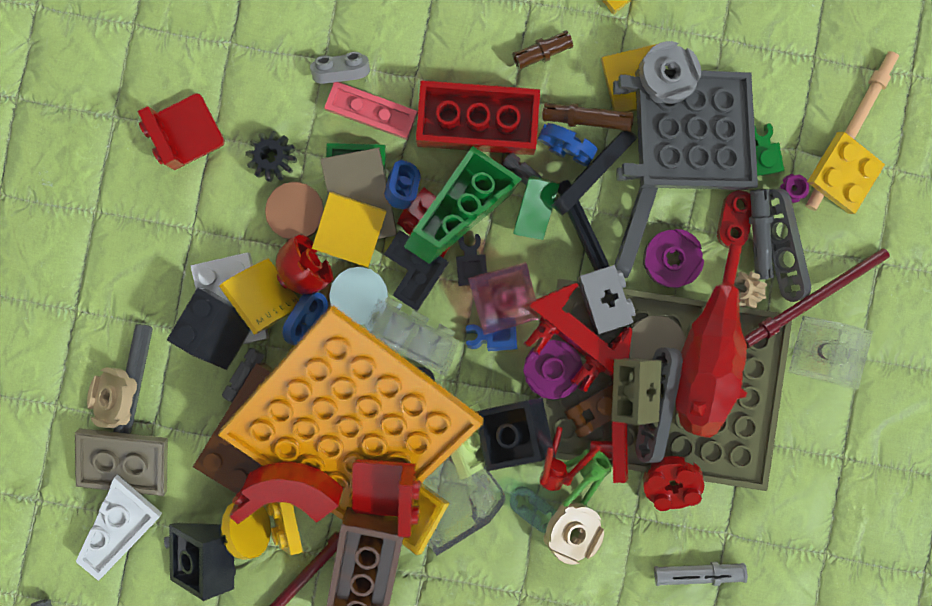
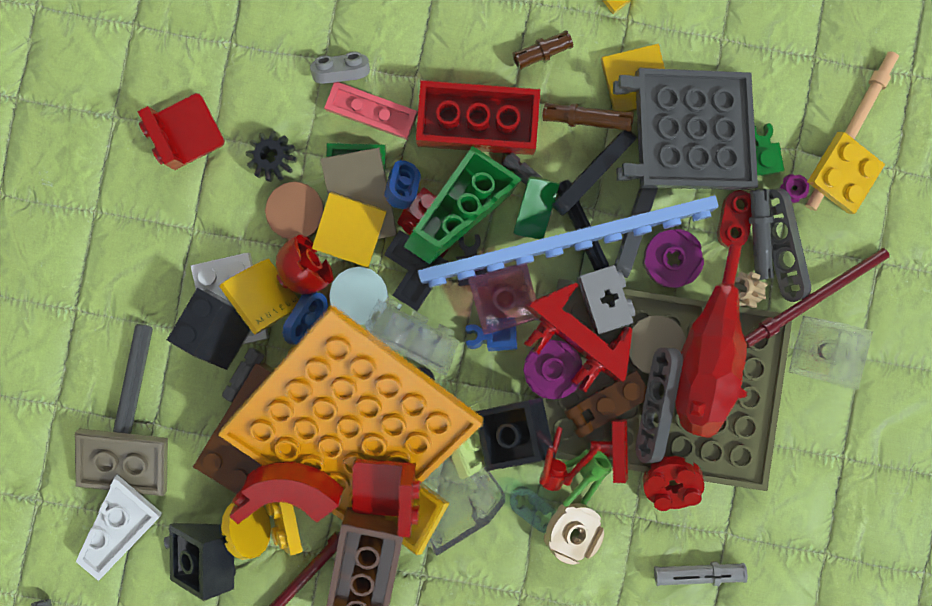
(111, 398): tan plate -> none
(563, 142): blue plate -> none
(580, 239): none -> light blue plate
(636, 391): olive brick -> none
(676, 58): light grey plate -> none

